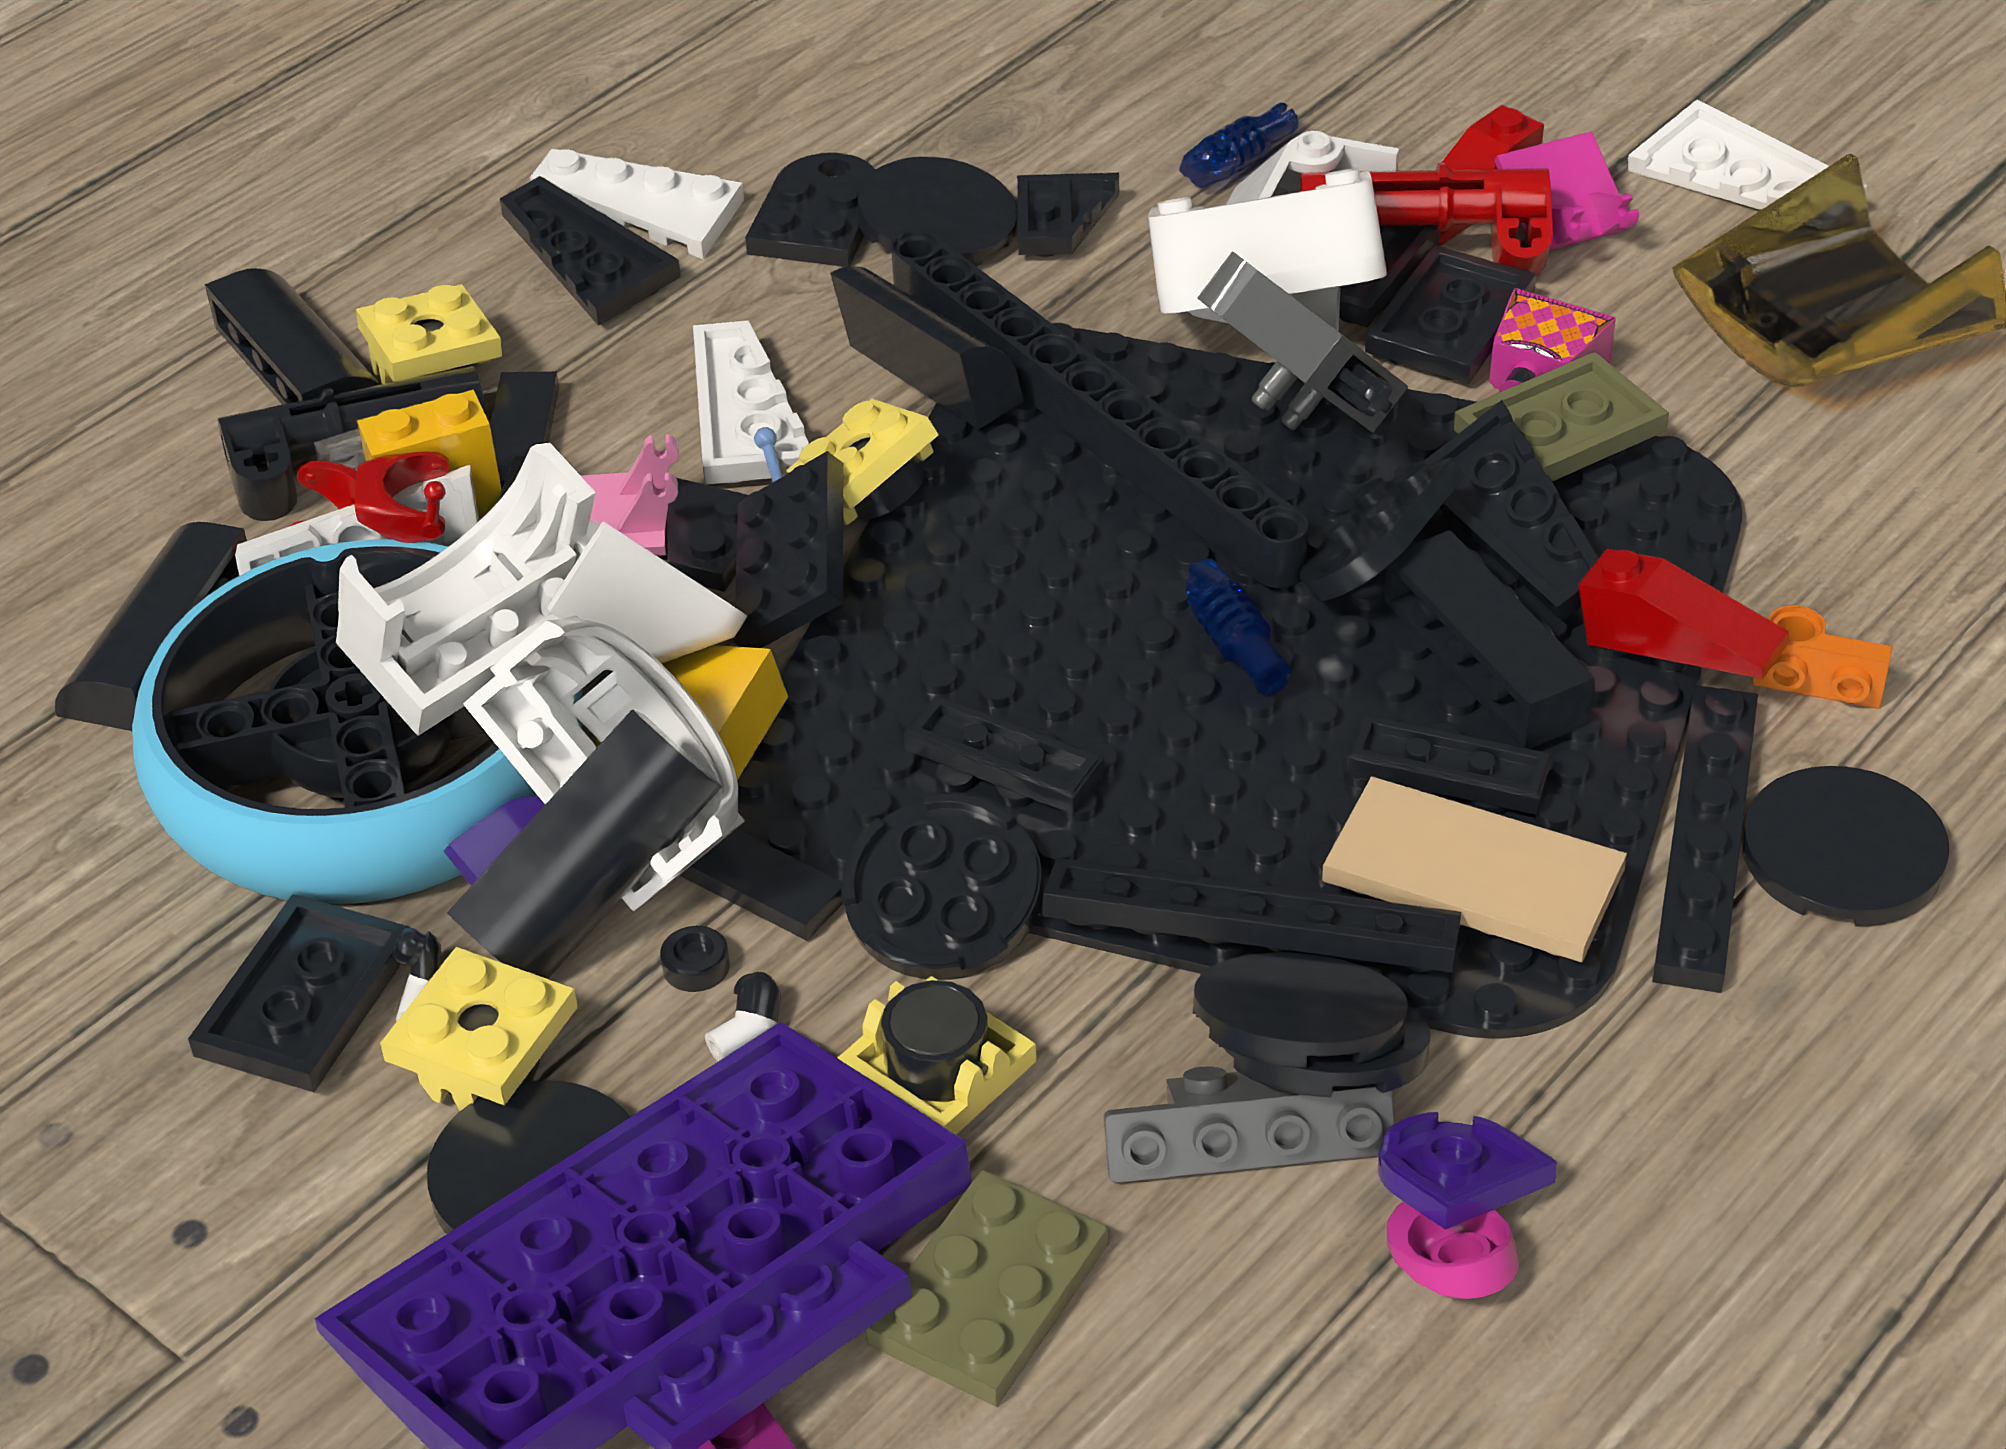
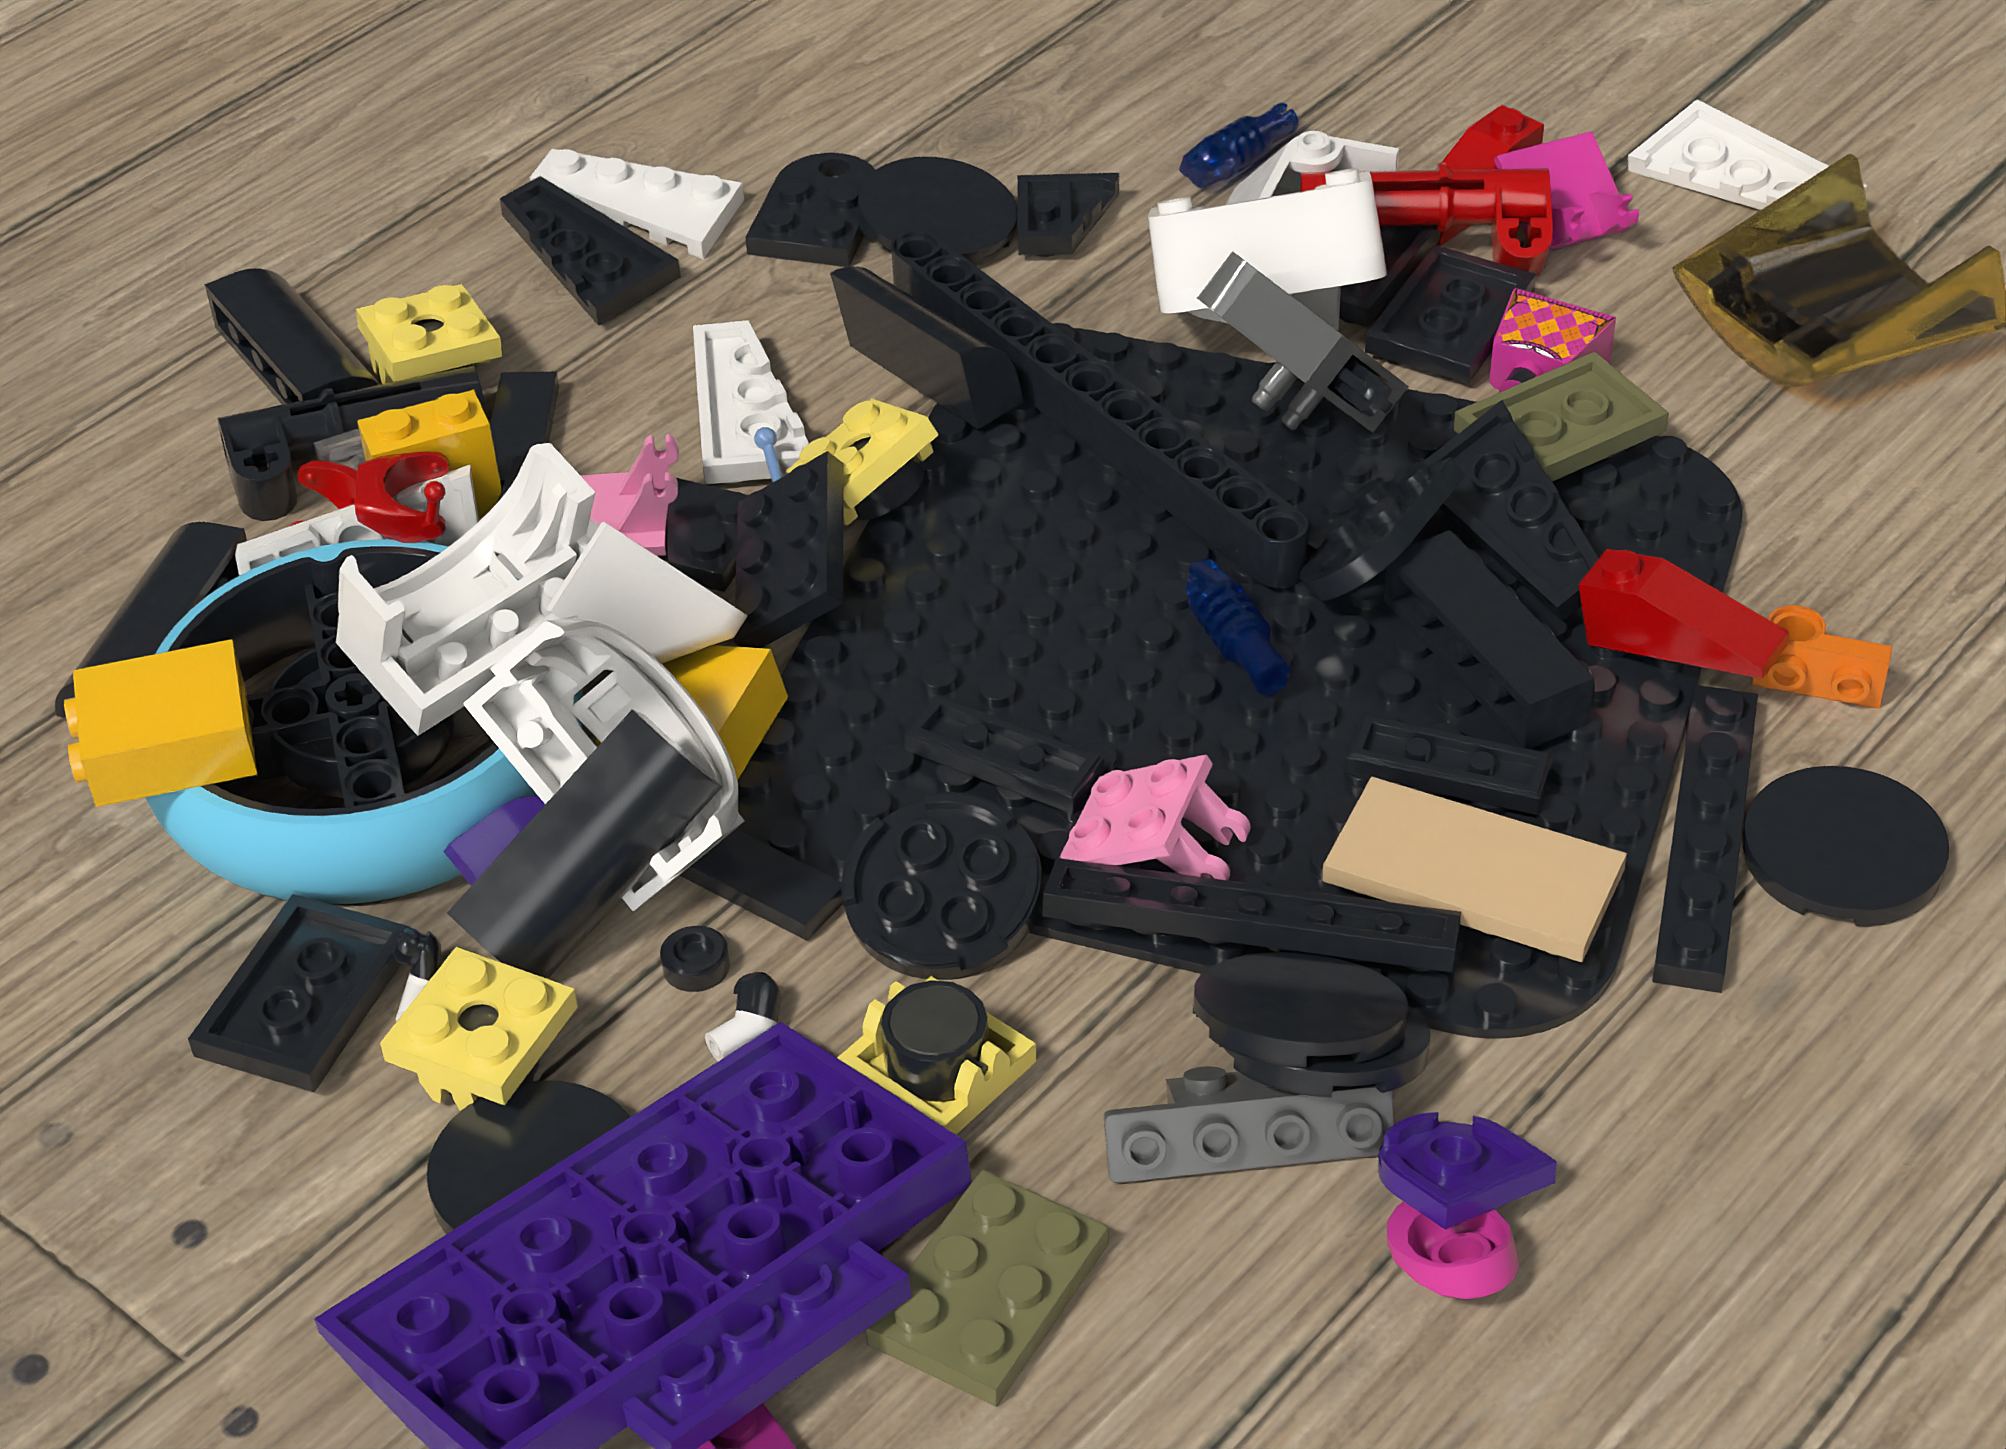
(160, 723): none -> yellow brick
(1139, 818): none -> bright pink plate

